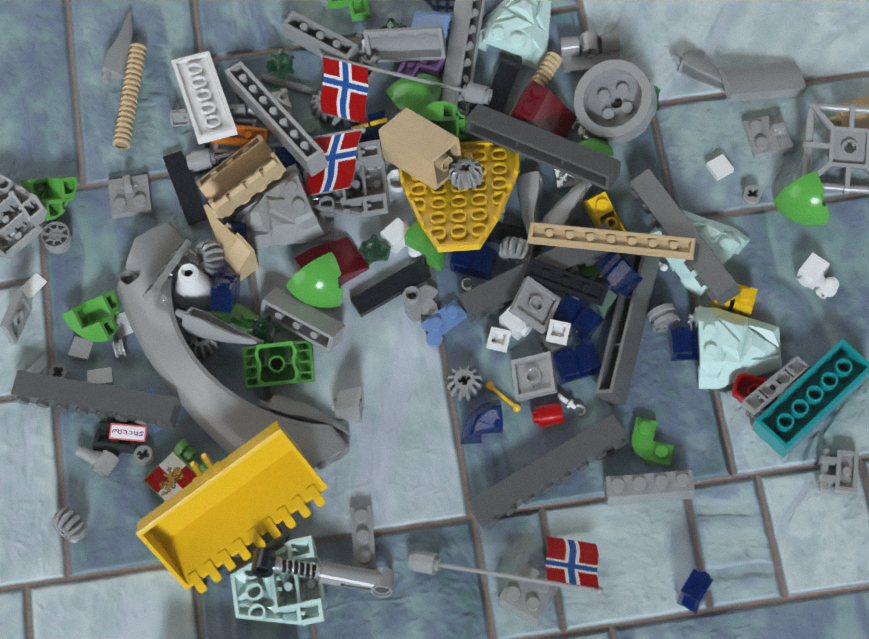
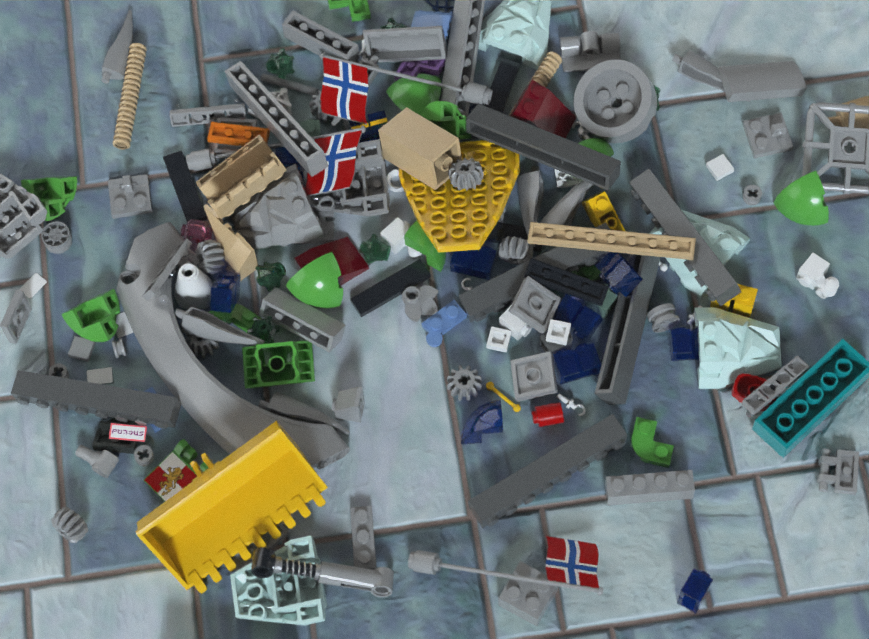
(196, 231): none -> clear pink head
(204, 97): white plate -> none
(240, 227): clear blue slope -> none
(270, 275): none -> clear green rock

